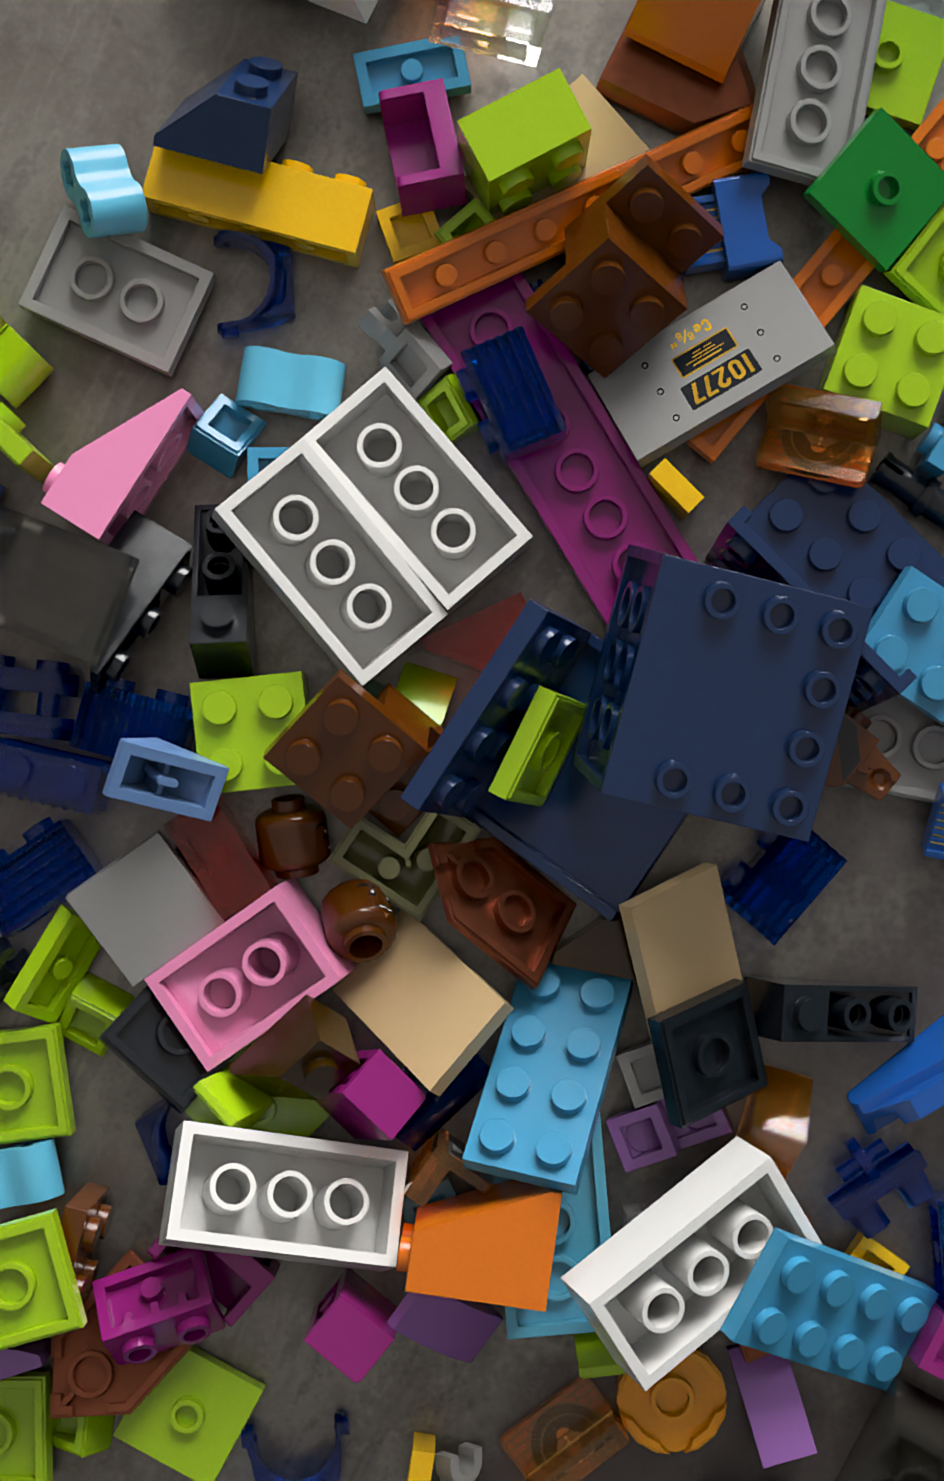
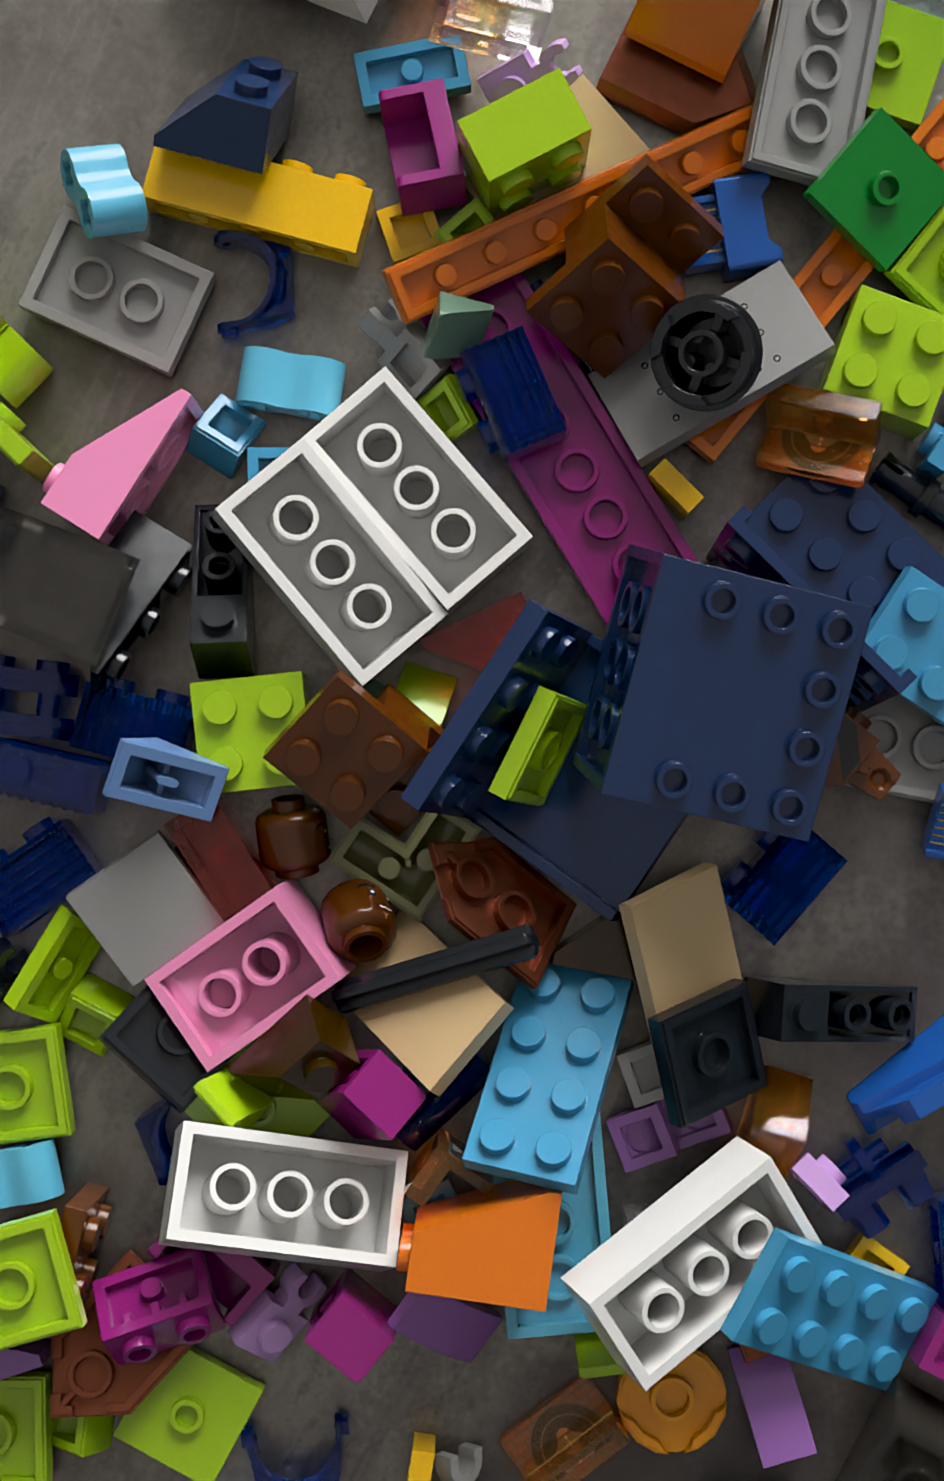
(278, 1316): none -> lavender plate
(436, 969): none -> black axle
(455, 326): none -> sand green slope
(523, 70): none -> lavender plate
(706, 352): none -> black cone
(821, 1180): none -> lavender plate

